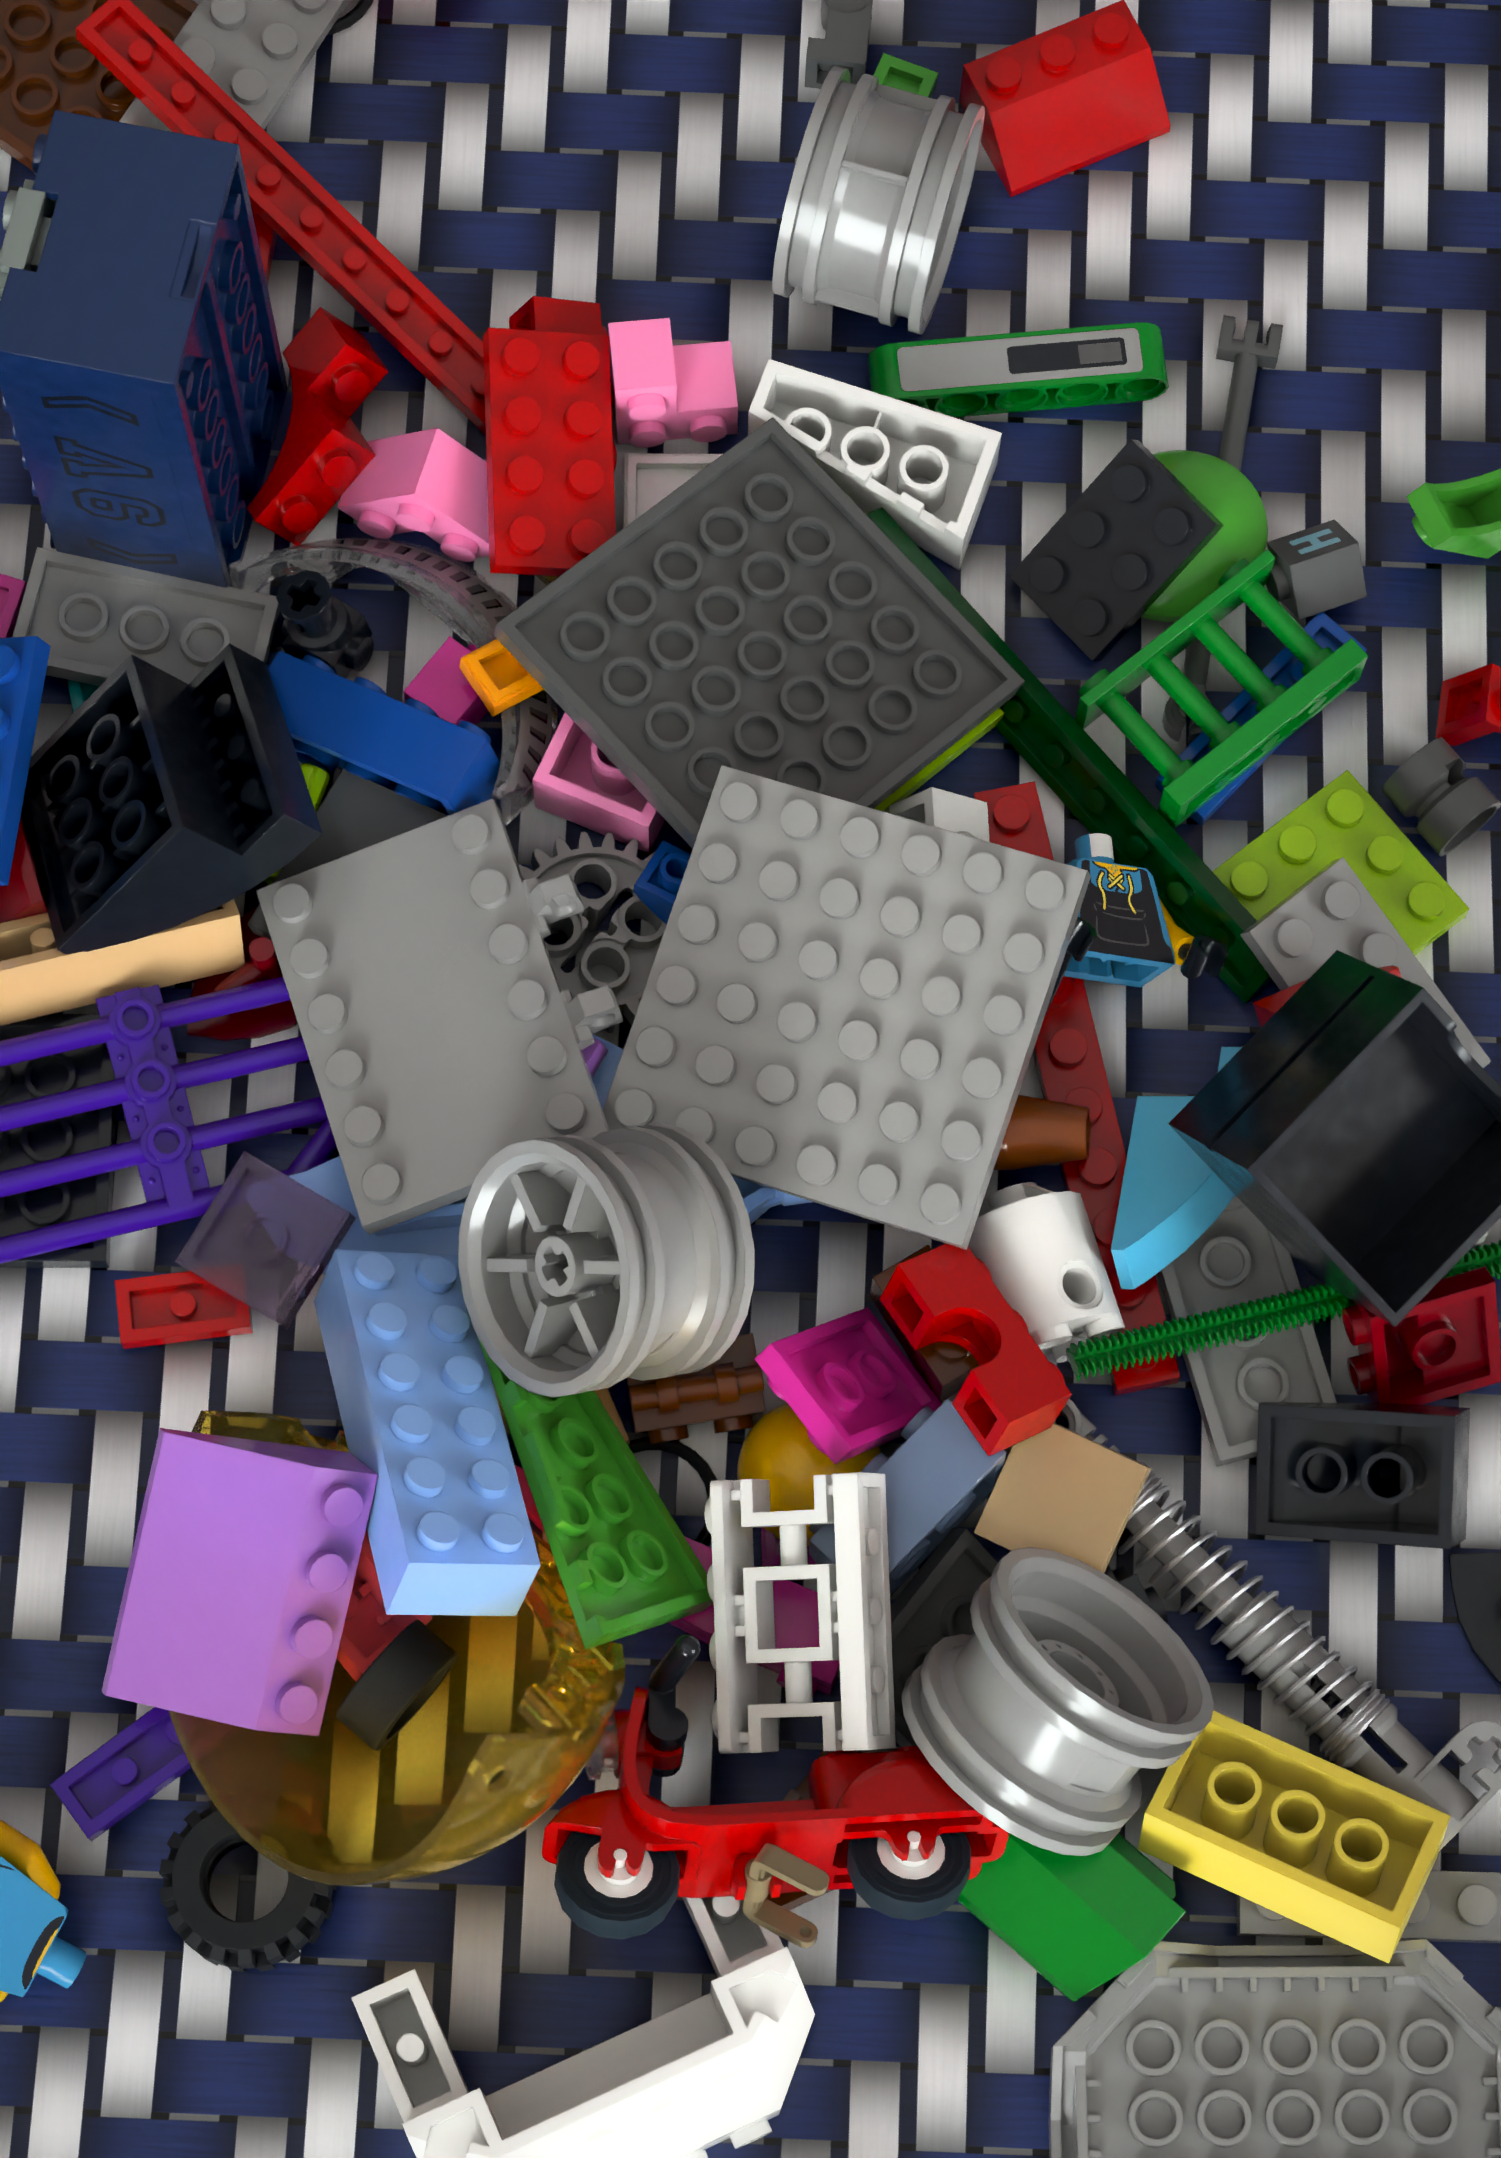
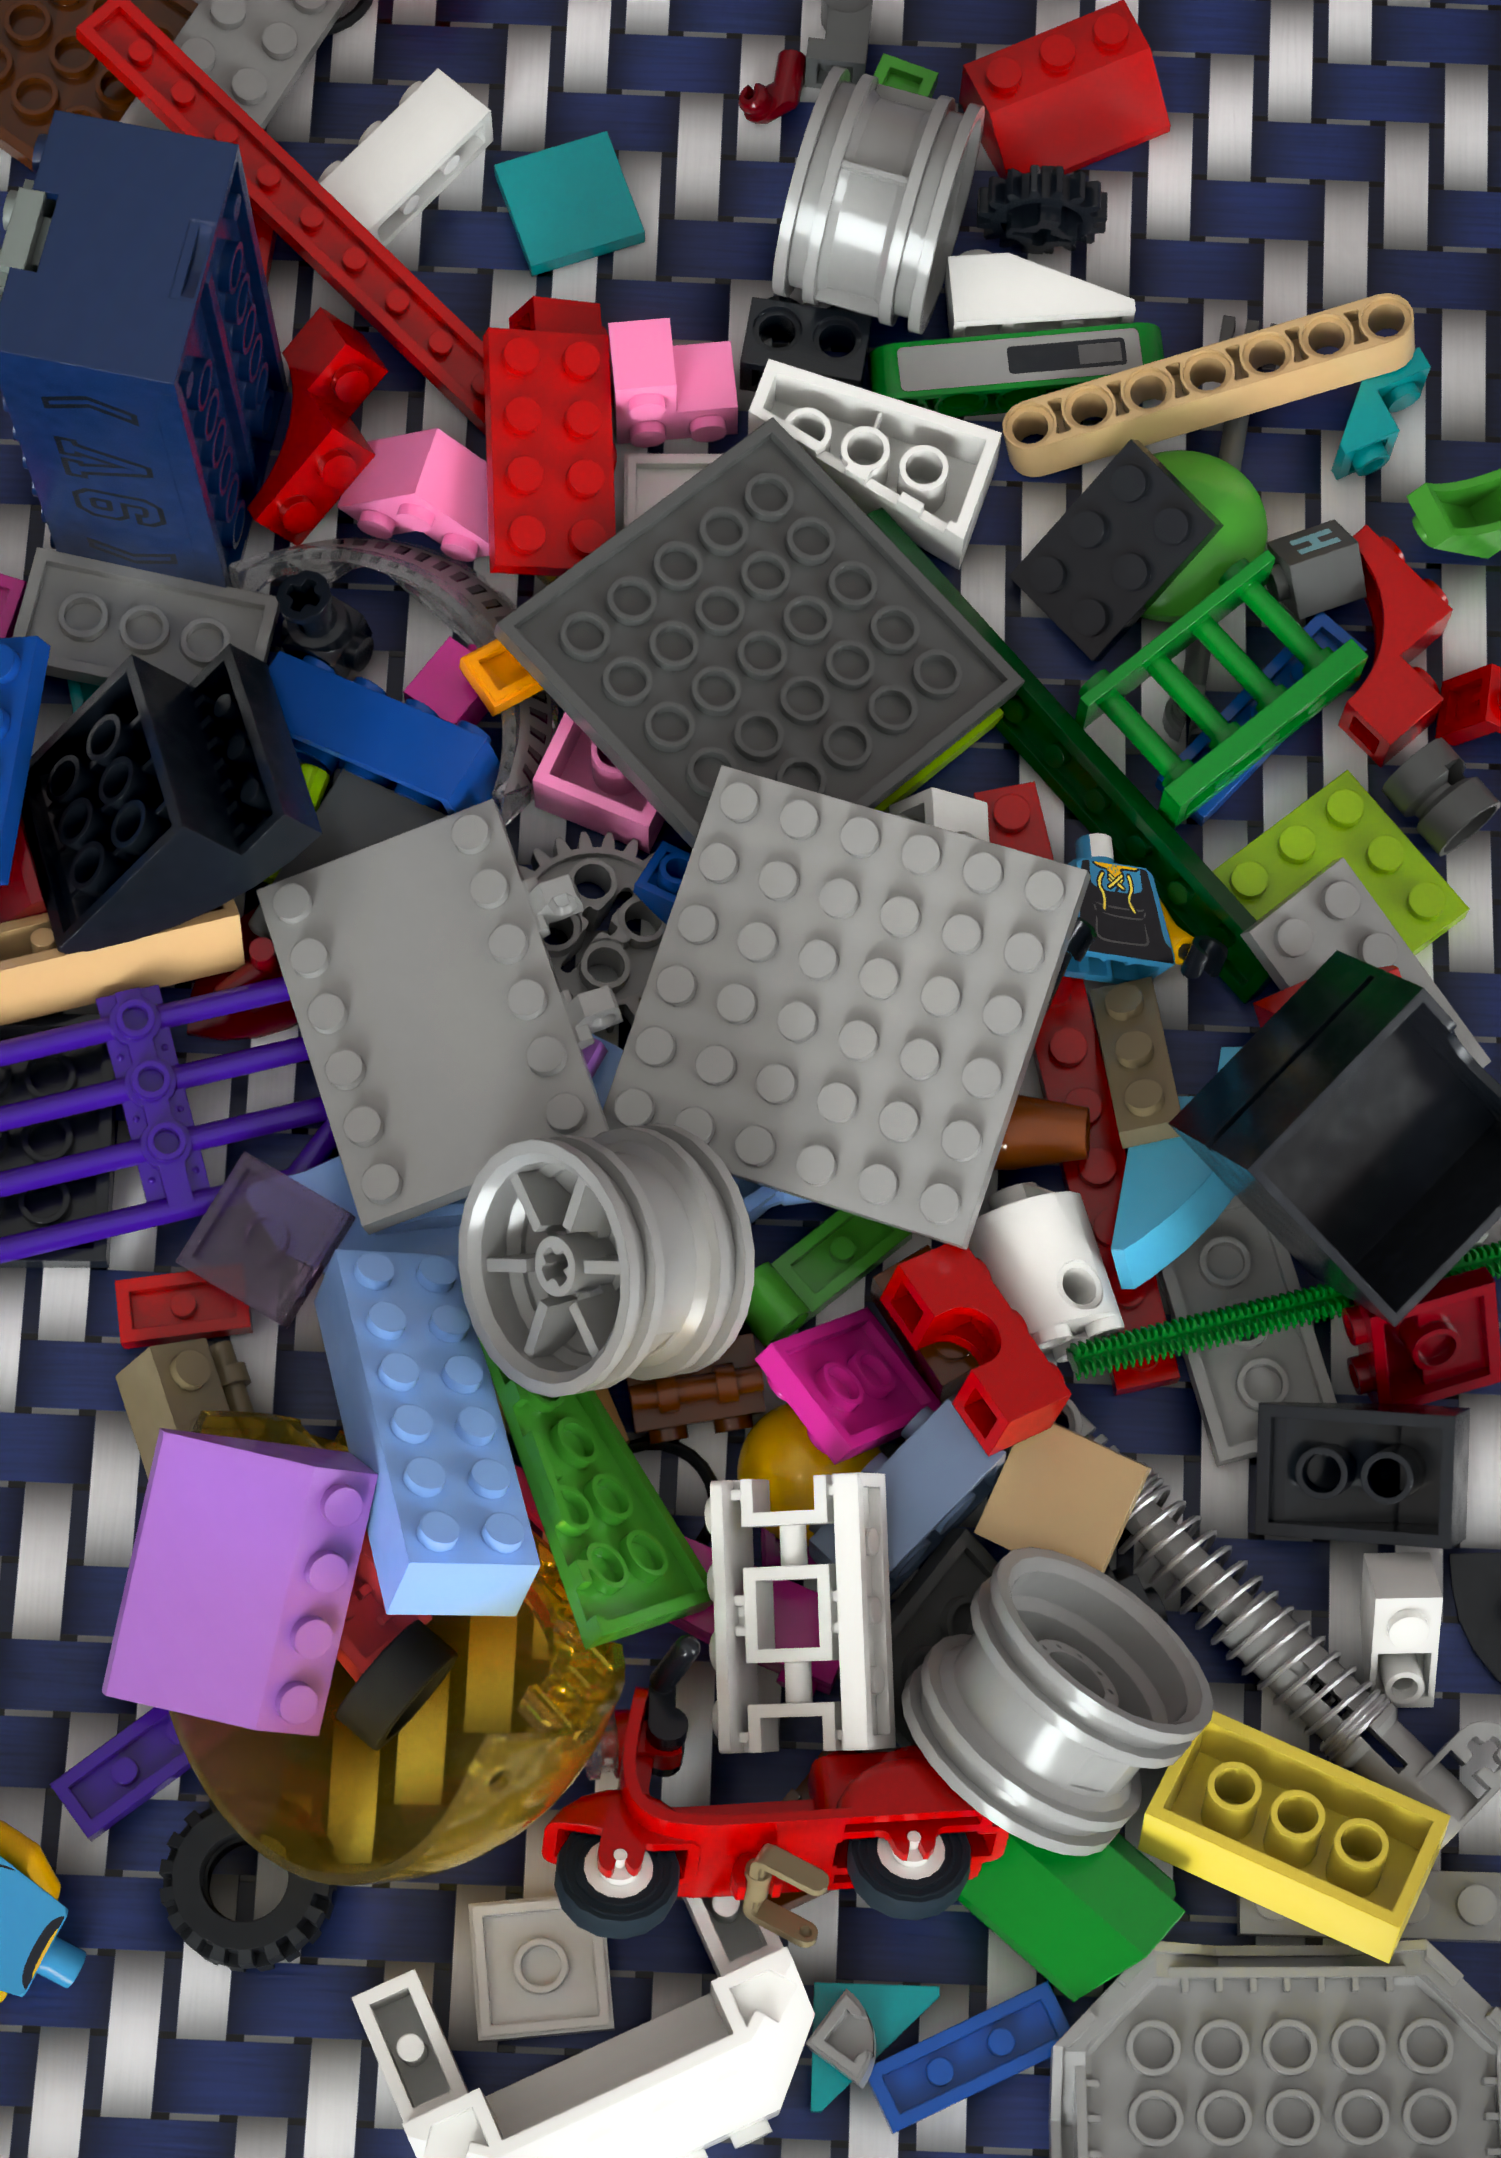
(177, 1381): none -> dark tan brick
(410, 156): none -> white brick
(537, 1972): none -> white tile
(569, 203): none -> teal tile
(778, 97): none -> dark red arm
(809, 334): none -> black brick
(817, 1273): none -> bright green plate
(846, 2039): none -> light grey tile
(891, 2013): none -> teal tile
(968, 2057): none -> blue plate
(1016, 295): none -> white slope
(1042, 209): none -> black gear
(1136, 1061): none -> dark tan plate
(1227, 362): none -> tan beam
(1370, 427): none -> teal slope
(1401, 1626): none -> white slope
(1406, 619): none -> red arch

